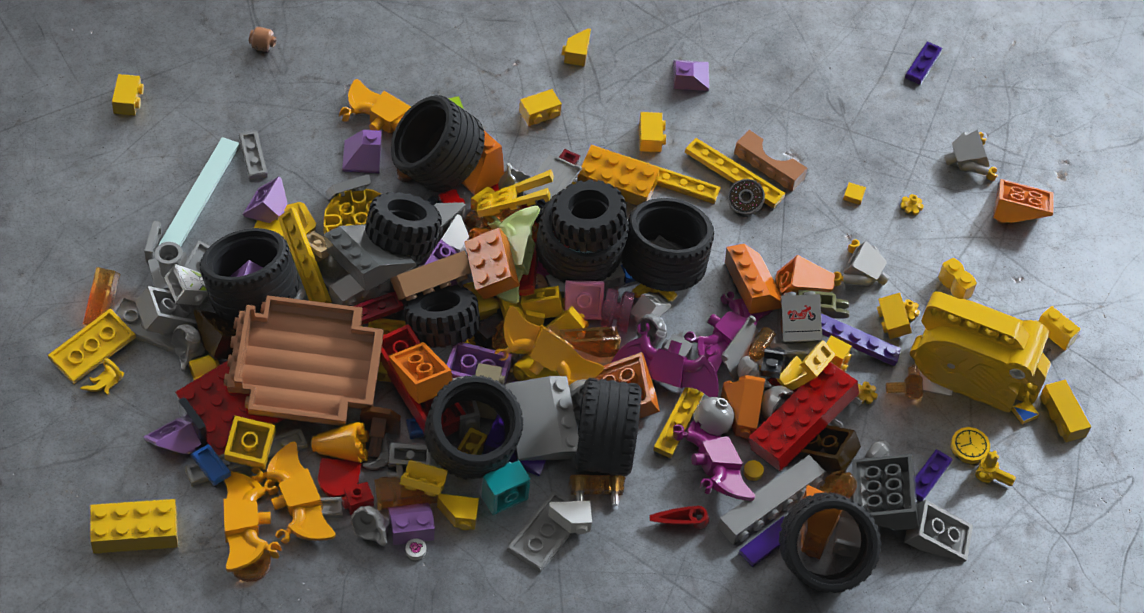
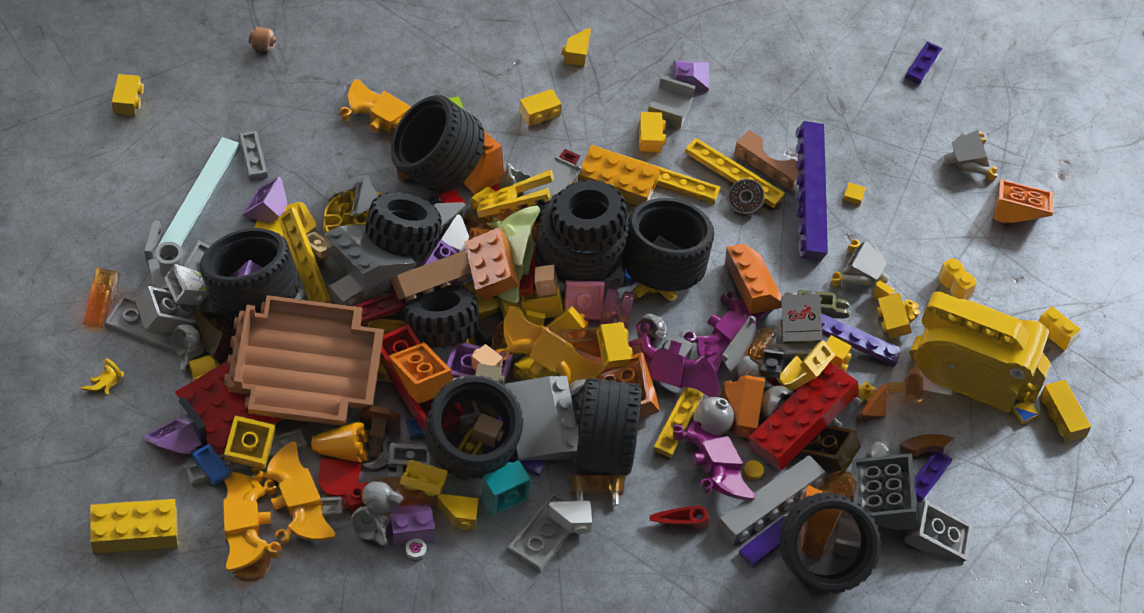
(91, 346): yellow plate -> none
(362, 152): medium lavender slope -> none
(363, 198): none -> light grey slope
(380, 498): none -> light grey hair
(487, 356): none -> light nougat brick
(488, 430): none -> light nougat brick
(546, 280): none -> light nougat brick
(614, 345): none -> yellow brick
(650, 304): white slope -> none
(672, 100): none -> light grey panel
(803, 275): slope -> none
(812, 191): none -> dark purple brick
(876, 405): none -> orange slope
(882, 290): none -> yellow tile
(912, 204): yellow plant -> none
(927, 443): none -> reddish brown tile
(970, 445): yellow tile -> none
(989, 470): yellow axle -> none

